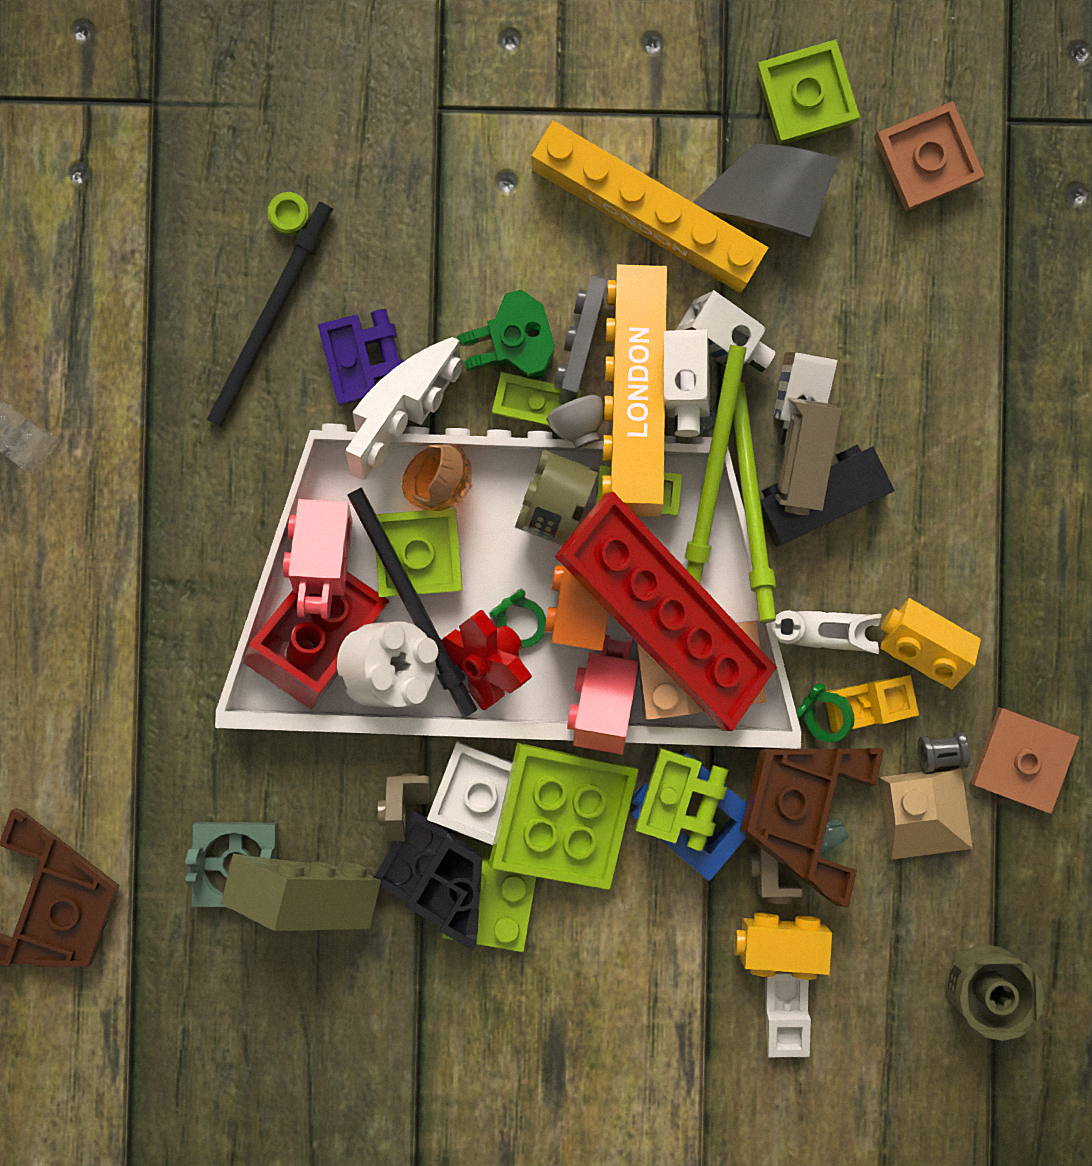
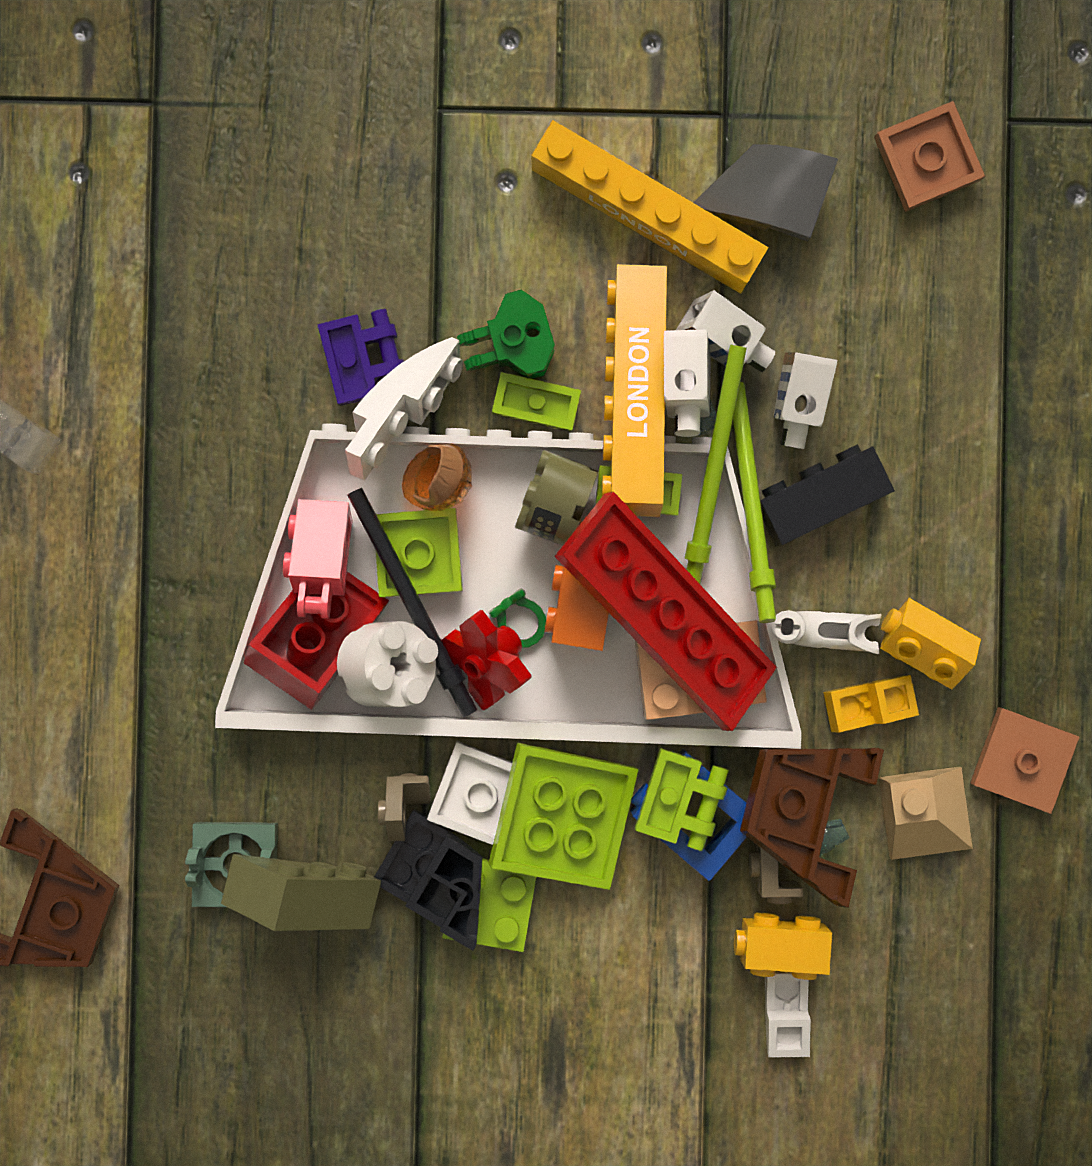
(288, 213): lime tile -> none
(306, 244): black bar -> none
(578, 420): light grey brick -> none
(580, 339): dark grey plate -> none
(606, 698): coral brick -> none
(805, 711): green piece -> none
(807, 92): lime plate -> none
(808, 456): dark tan window -> none
(943, 752): dark grey bush -> none
(1010, 1007): olive brick -> none

